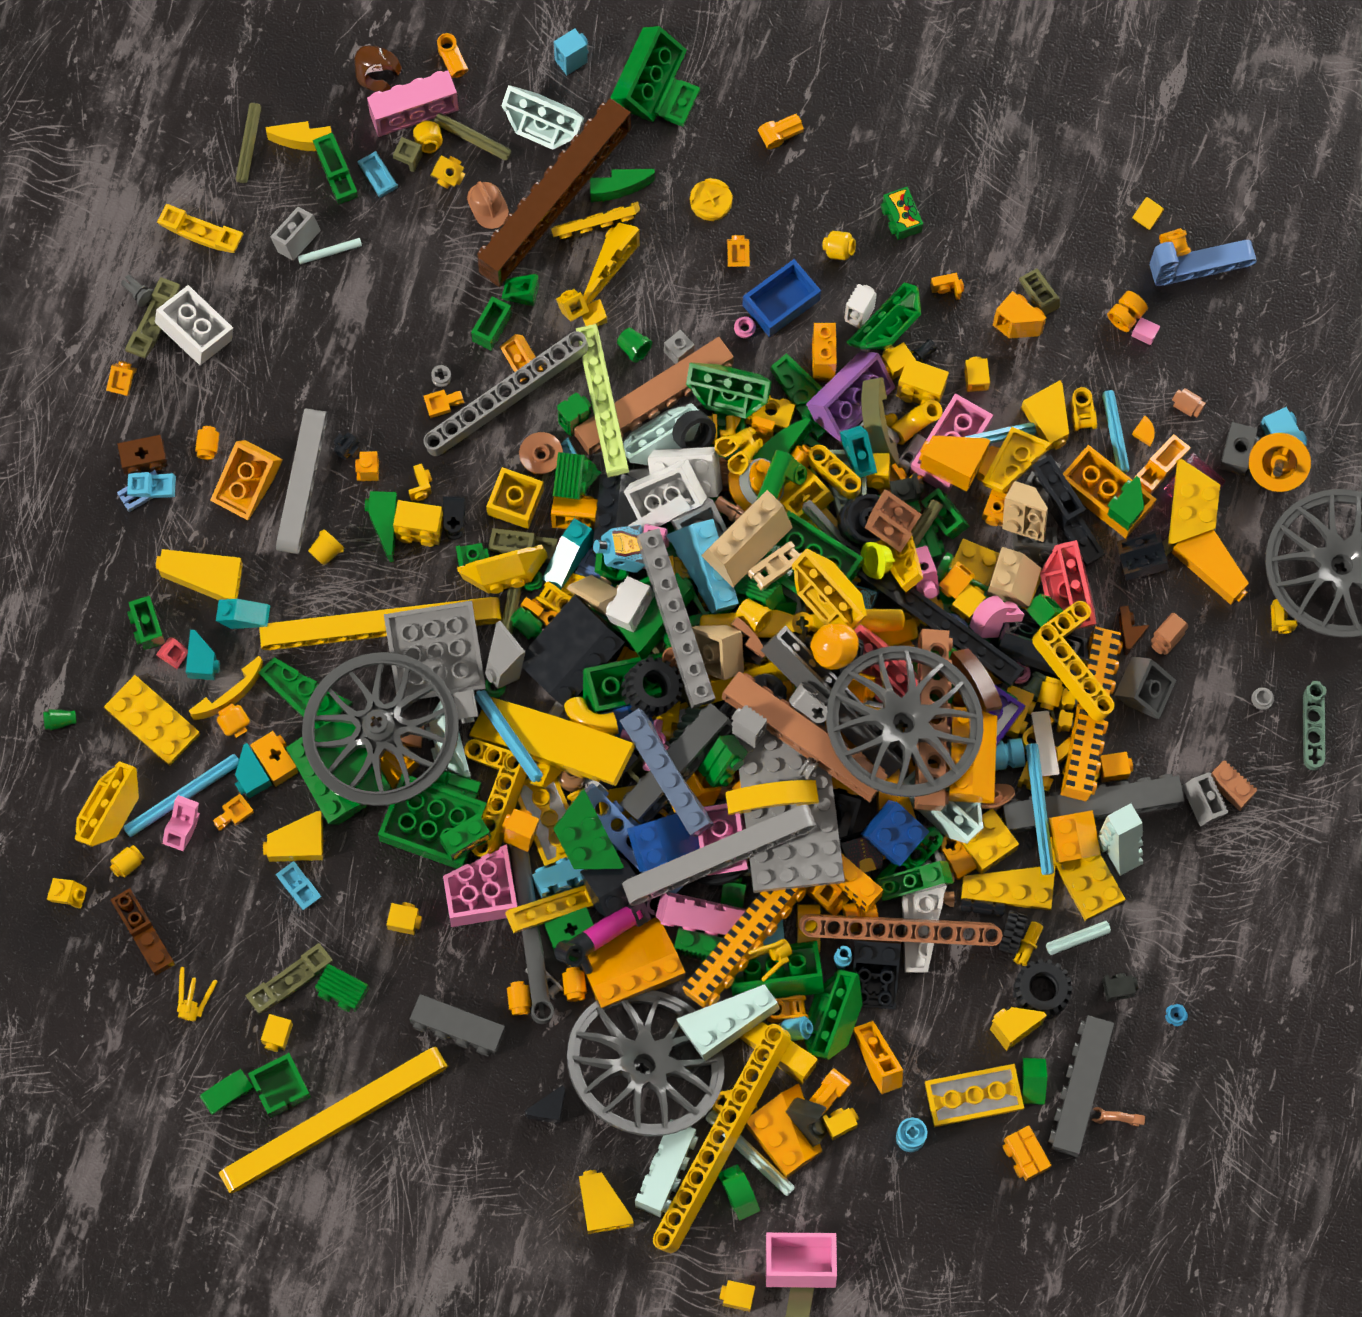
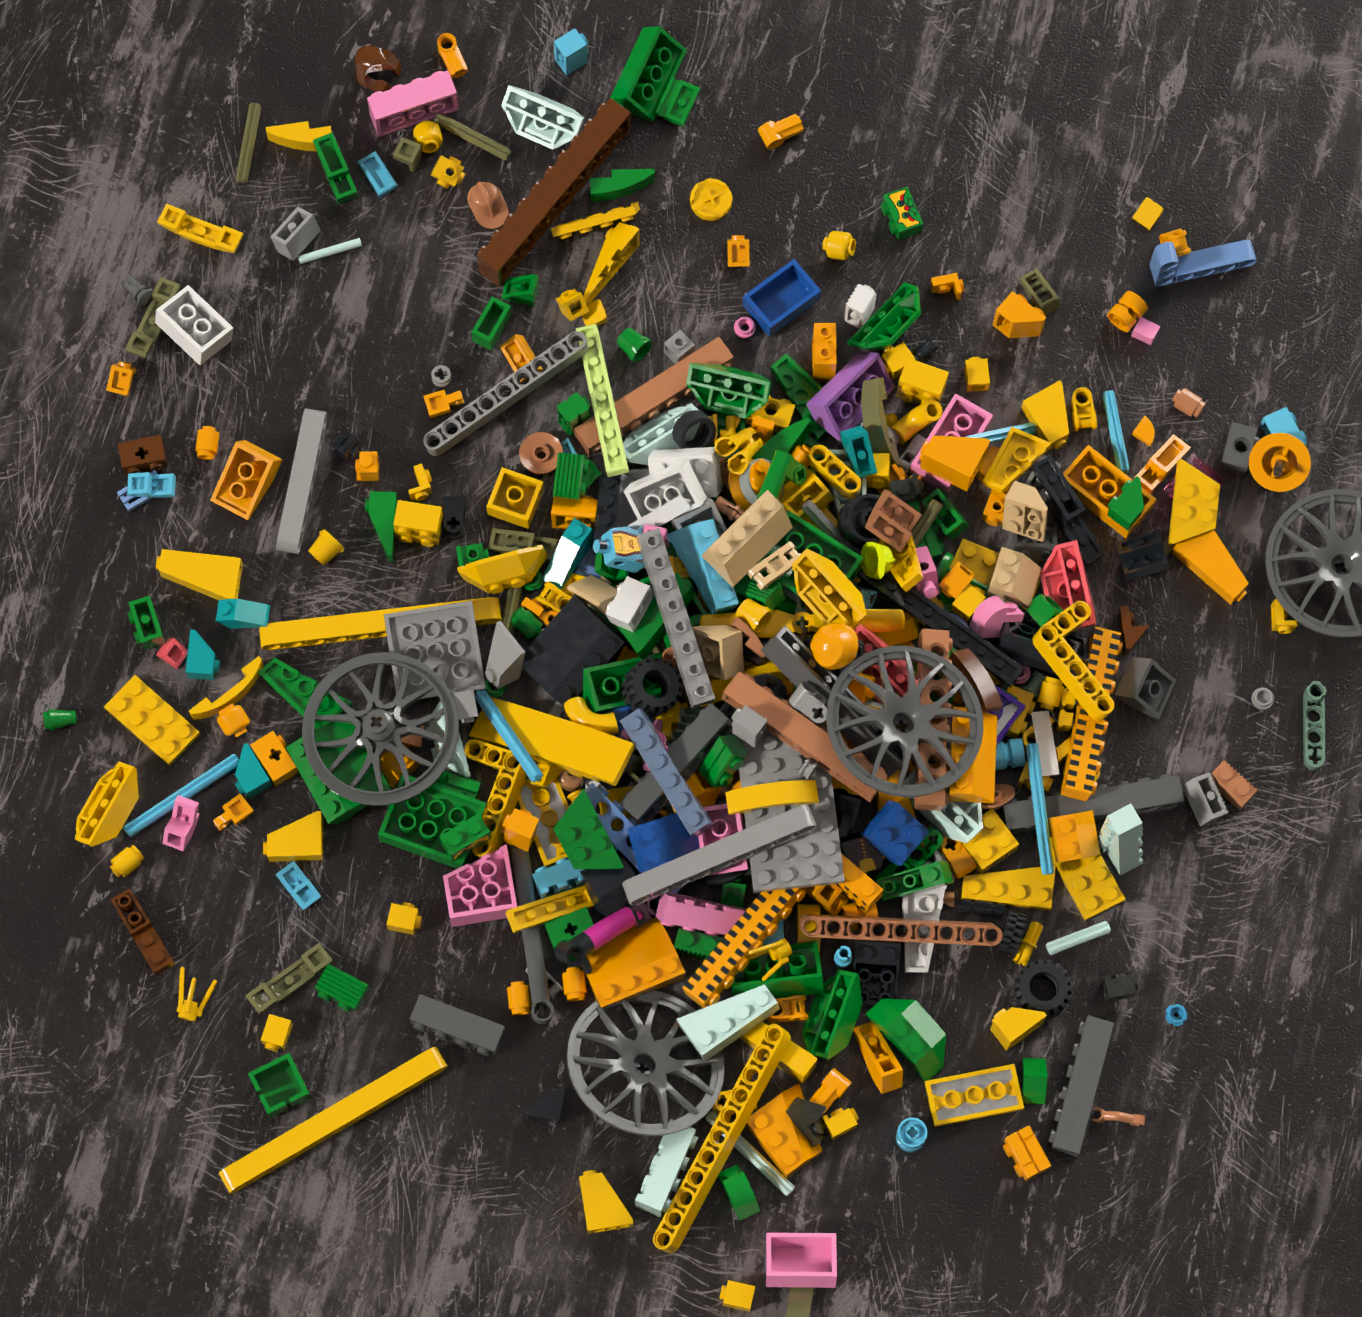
(67, 892): yellow bracket -> none
(226, 1091): green slope -> none
(798, 1028): medium azure brick -> none
(911, 1033): none -> green wedge
(1115, 767): light orange brick -> none
(1169, 634): nougat brick -> none

